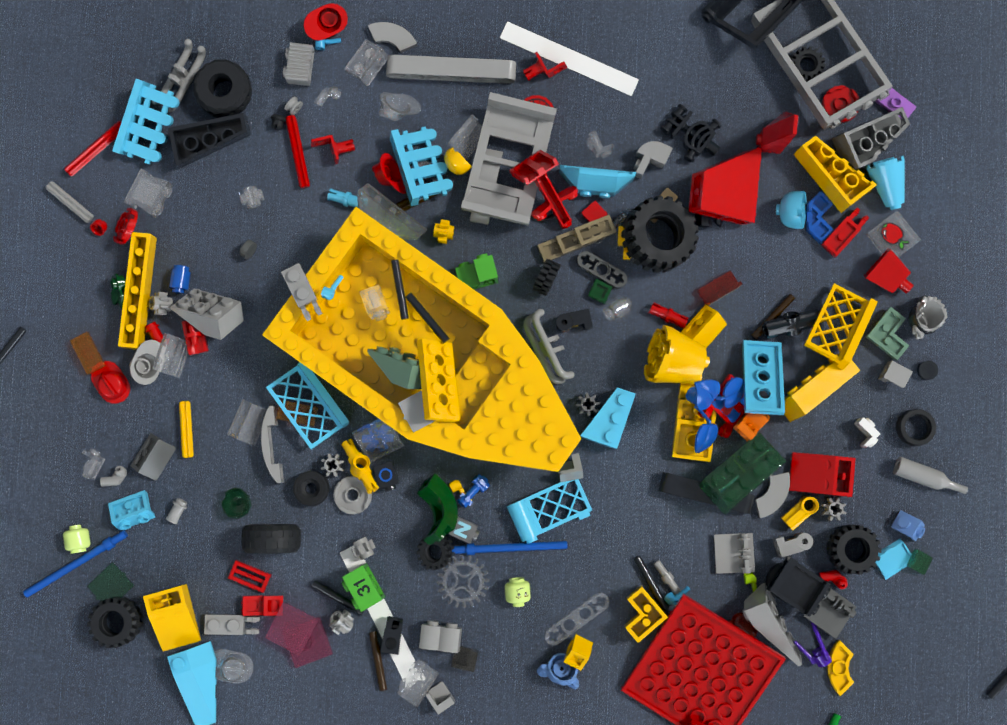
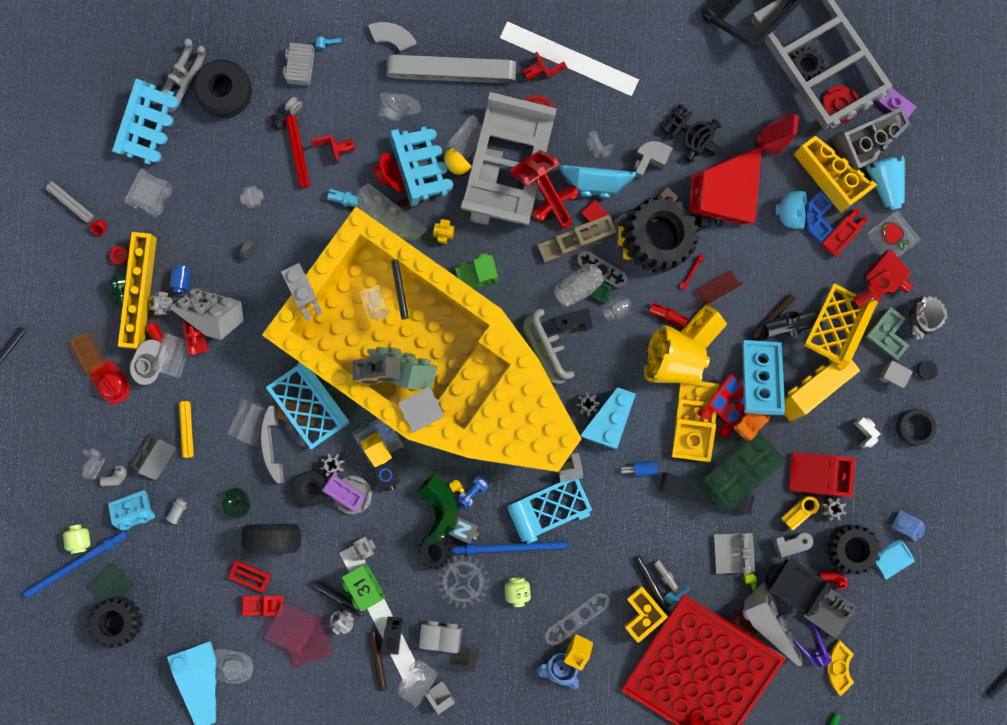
(93, 150): red axle -> none
(119, 255): none -> red tile
(125, 226): red tile -> none
(172, 617): yellow slope -> none
(205, 137): black wedge -> none
(229, 624): light grey hinge -> none
(325, 21): red piece -> none
(327, 93): clear arm -> none
(328, 293): medium azure hand -> none
(343, 493): none -> medium lavender plate
(363, 474): yellow pin -> none
(366, 62): clear bracket -> none
(376, 370): none -> dark grey brick
(376, 449): none -> yellow brick
(427, 318): black bar -> none
(431, 389): yellow plate -> none
(546, 277): black tyre -> none
(578, 285): none -> clear gear
(642, 468): none -> blue piece
(683, 286): none -> red hinge
(702, 396): blue plant -> none
(774, 496): light grey tile -> none
(874, 290): none -> red bracket
(919, 561): clear green tile -> none
(925, 475): light grey piece -> none

